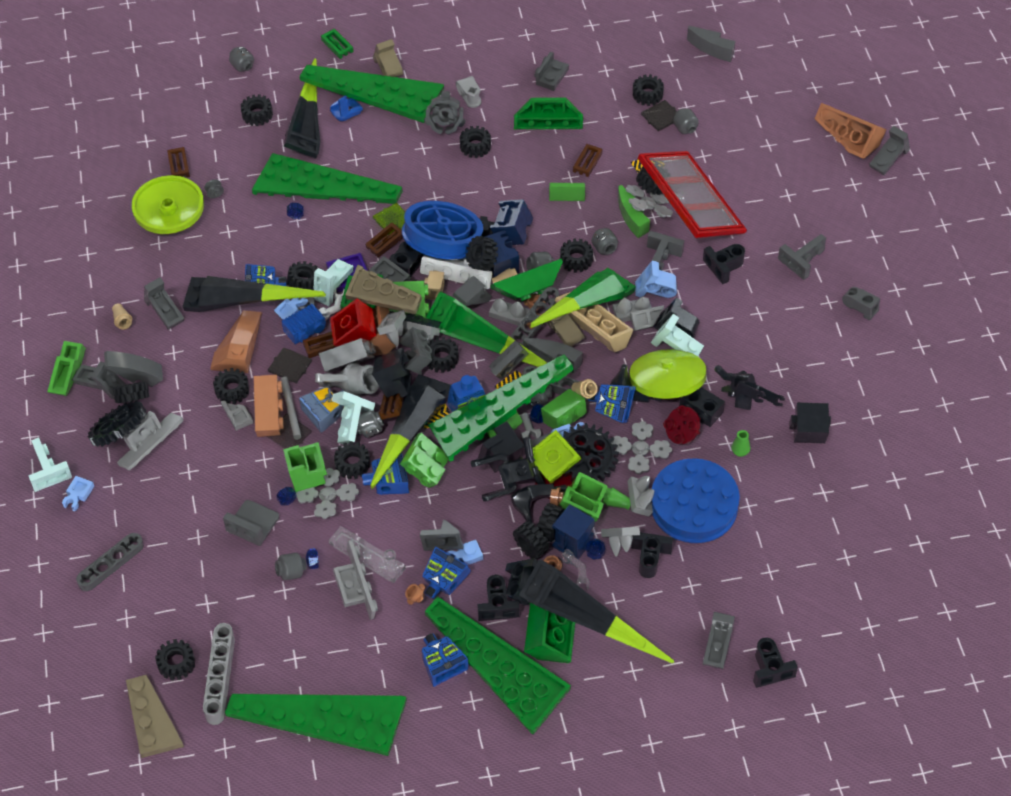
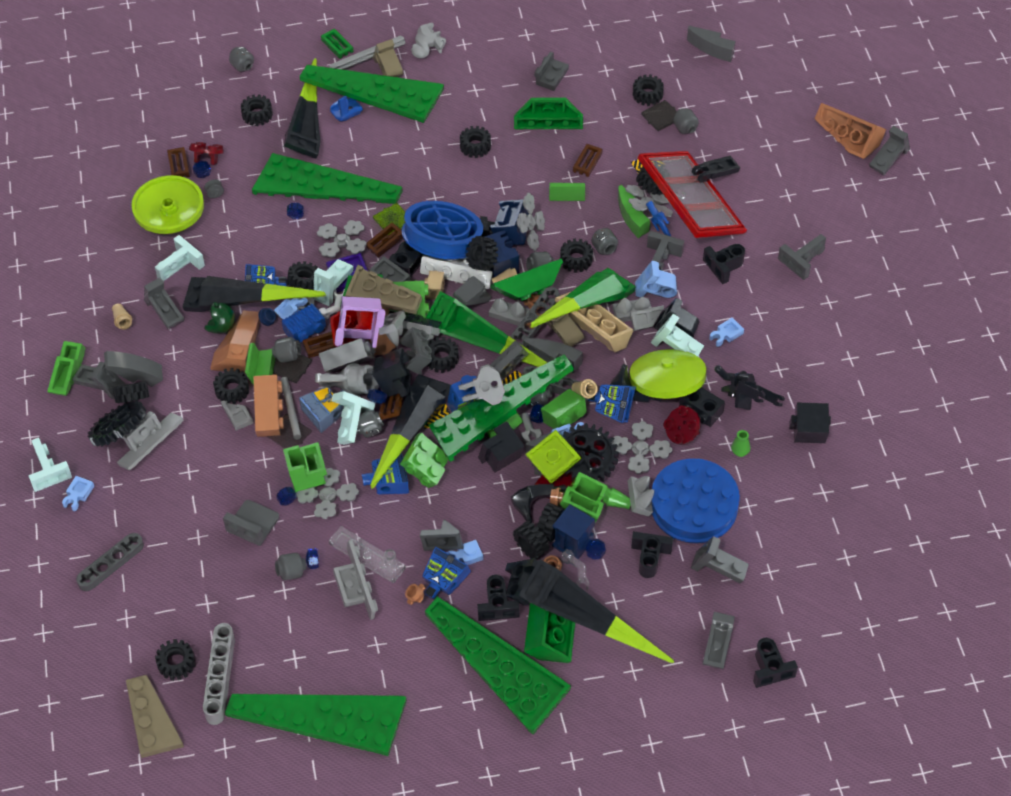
(182, 256): none -> light aqua bracket
(201, 148): none -> dark red plate
(202, 169): none -> clear blue tile
(222, 318): none -> dark green helmet
(259, 362): none -> bright green panel
(267, 316): none -> dark blue plate
(286, 349): none -> dark grey head
(341, 240): none -> light grey plant
(352, 451): black tyre -> none
(360, 304): none -> lavender piece
(363, 55): none -> light grey axle
(377, 396): none -> clear blue tile
(427, 38): none -> light grey animal
(442, 659): blue torso -> none
(444, 113): dark grey piece -> none
(469, 91): light grey piece -> none
(483, 386): none -> light grey hinge
(512, 471): black piece -> none
(527, 222): none -> light grey plant
(620, 537): light grey tile -> none
(658, 218): none -> blue piece
(715, 168): none -> black hinge
(719, 561): none -> dark grey bracket
(728, 330): none -> light blue plate
(862, 302): dark grey leg -> none

